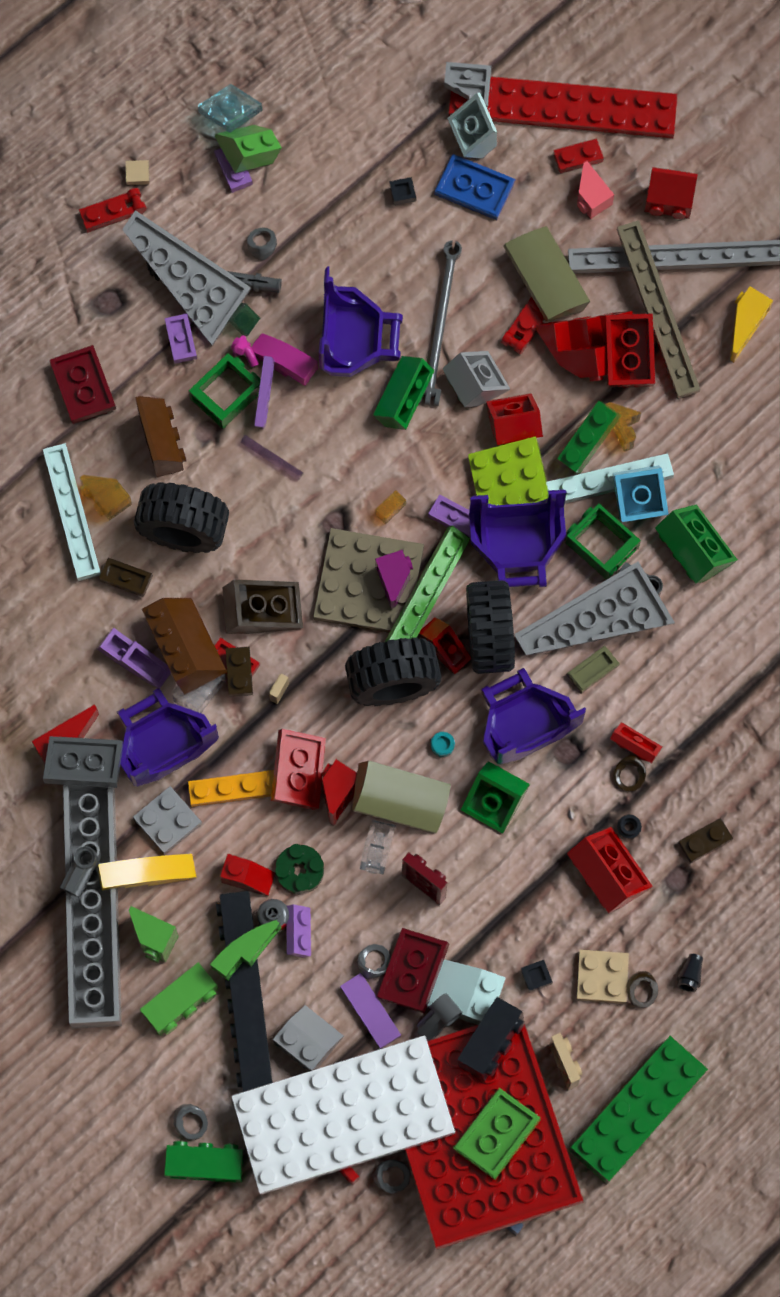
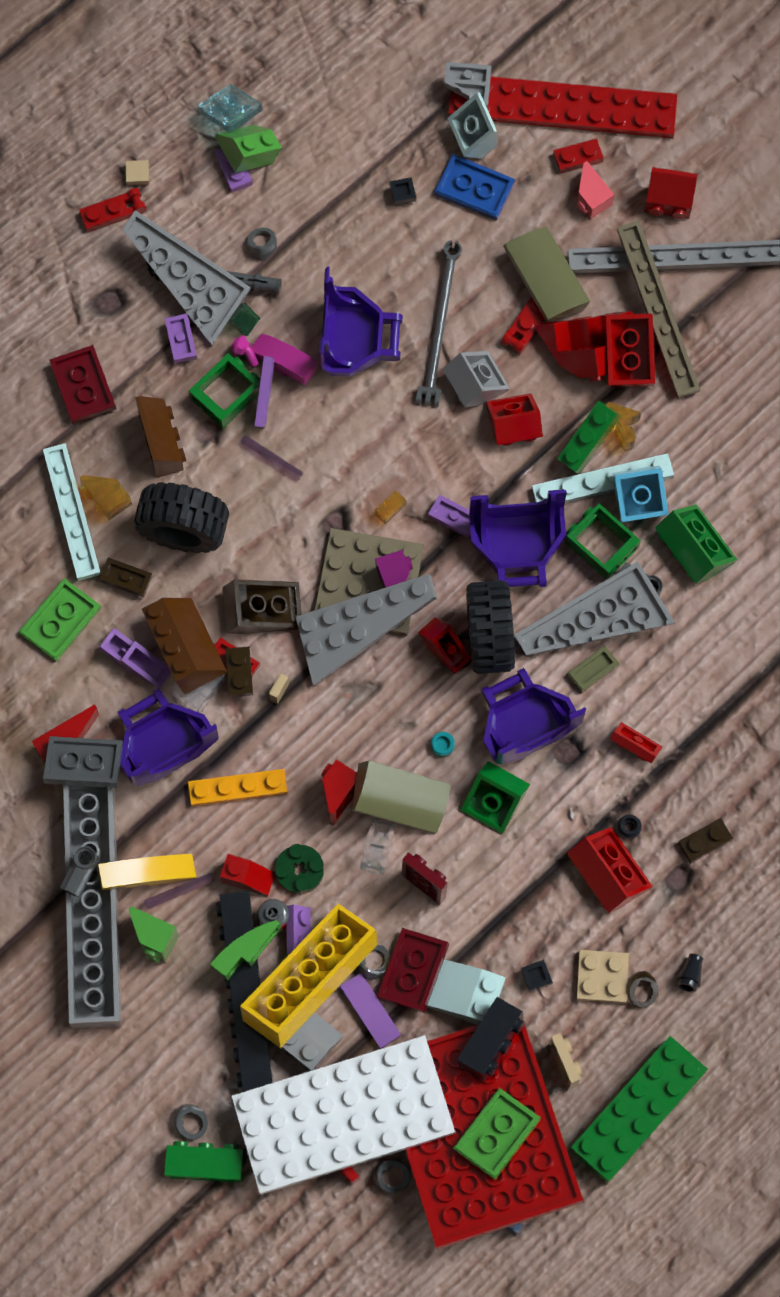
(60, 619): none -> bright green tile
(167, 820): light grey plate -> none
(179, 890): none -> clear purple bar
(179, 1000): bright green brick -> none
(298, 769): plate -> none
(309, 975): none -> yellow brick
(350, 627): none -> light grey wing
(393, 672): black tyre -> none
(403, 392): green brick -> none
(430, 585): bright green plate -> none
(441, 1015): dark grey piece -> none
(510, 473): lime plate -> none
(630, 760): dark brown piece -> none
(749, 314): yellow slope -> none

